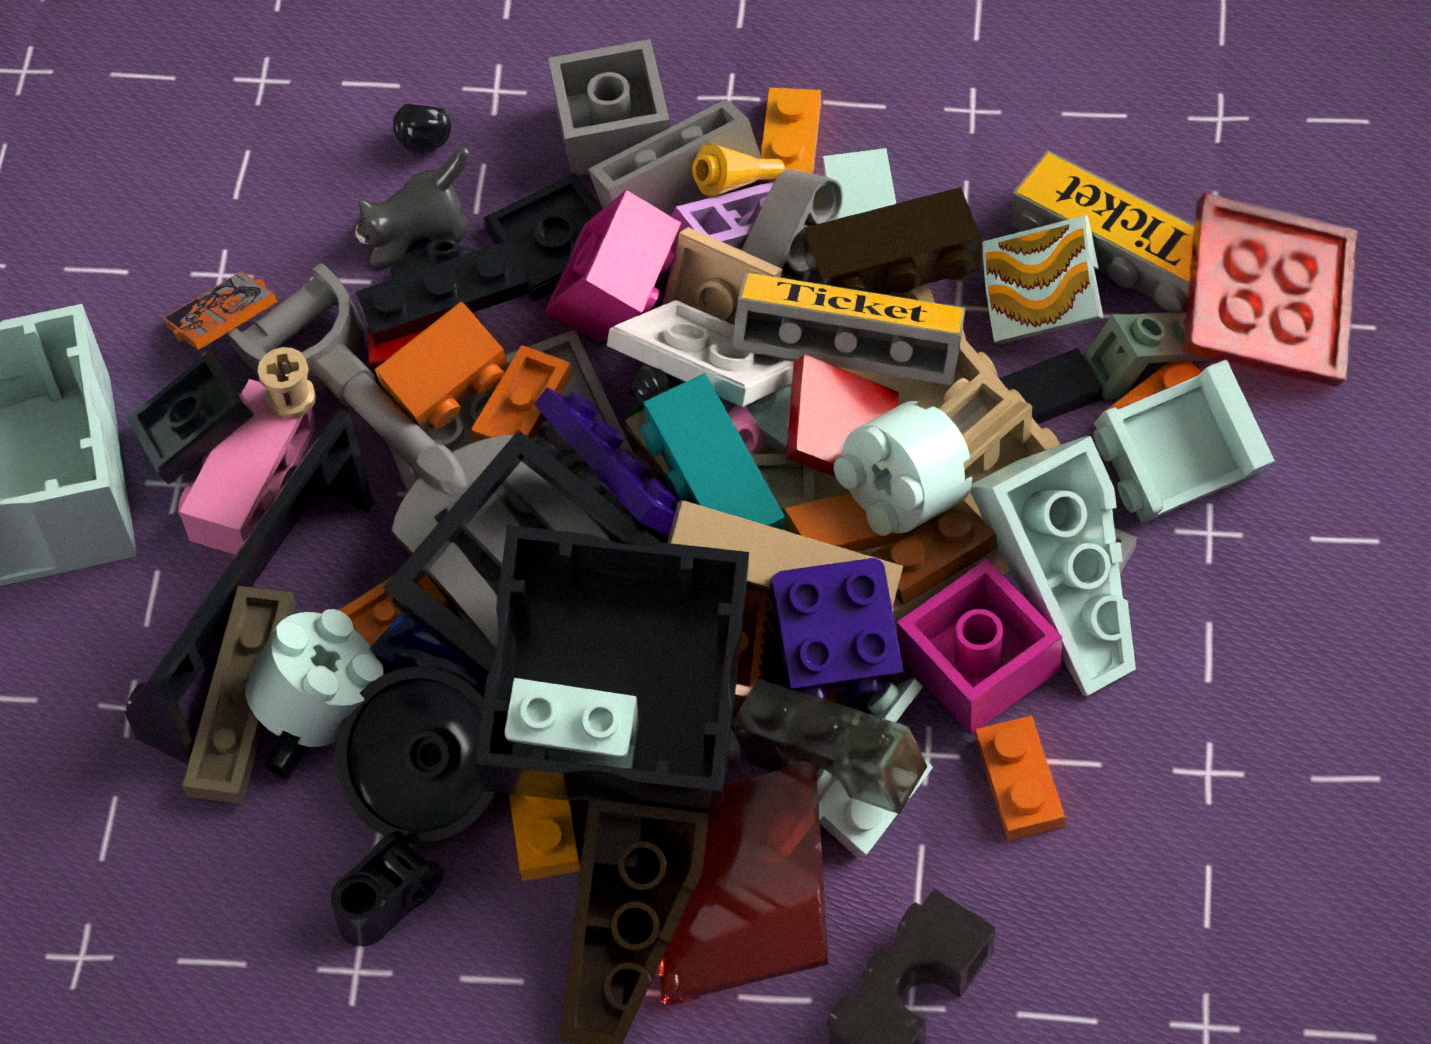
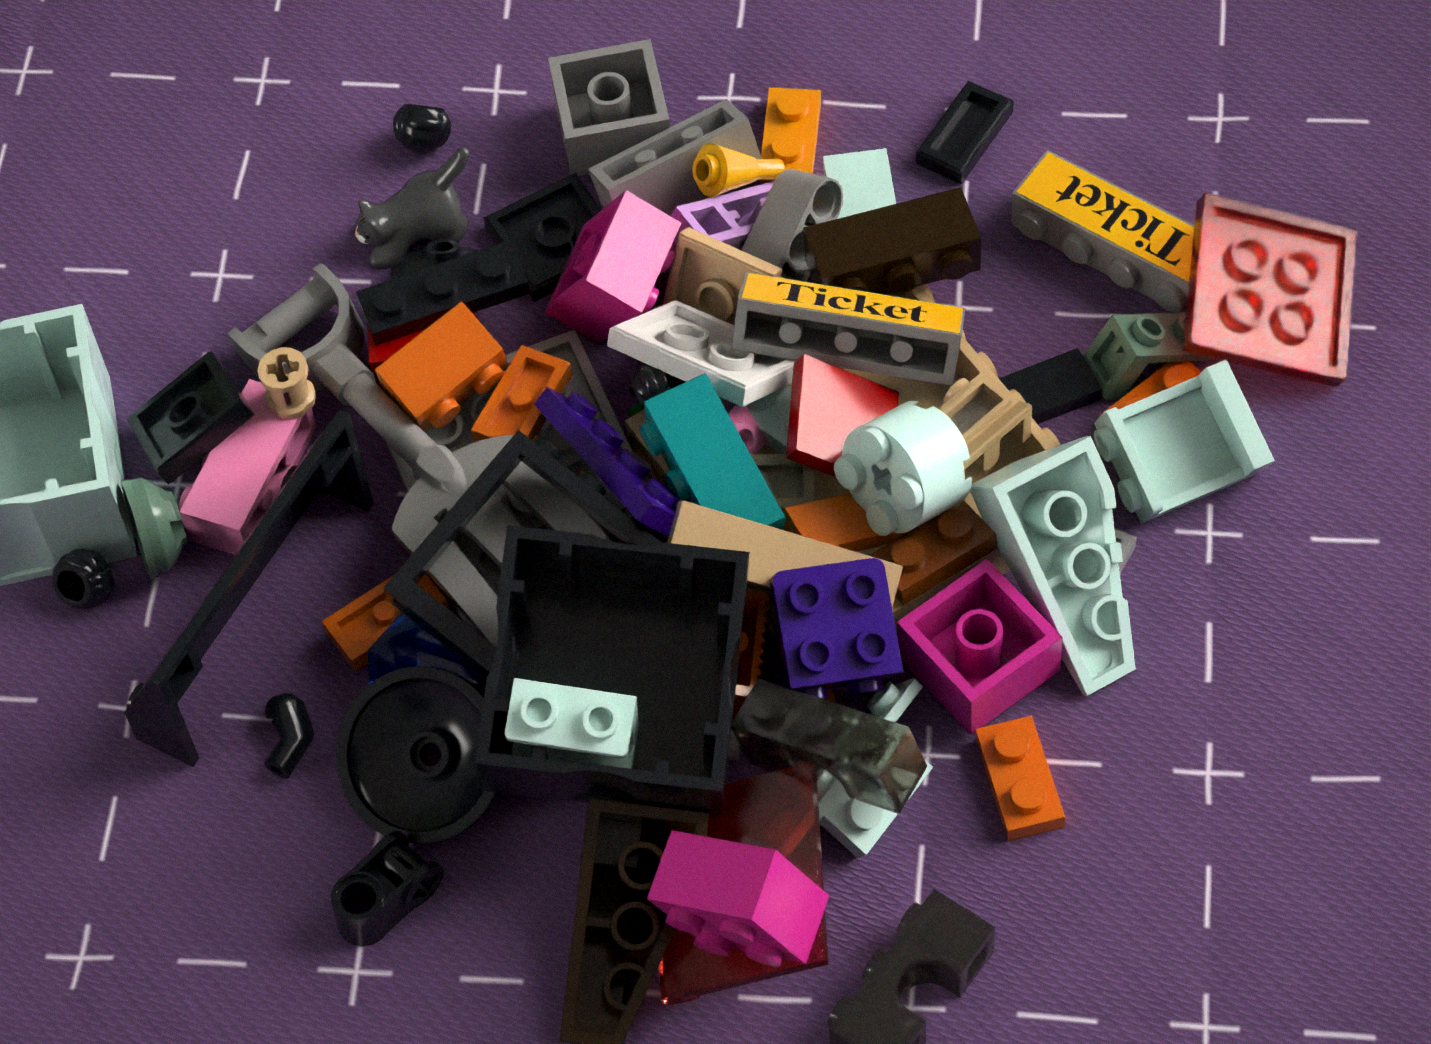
(82, 578): none -> black piece
(155, 524): none -> sand green piece
(220, 310): piece -> none
(228, 728): dark tan plate -> none
(311, 676): light aqua brick -> none
(544, 836): light orange plate -> none
(738, 898): none -> dark pink brick
(964, 132): none -> black tile
(1041, 280): slope -> none

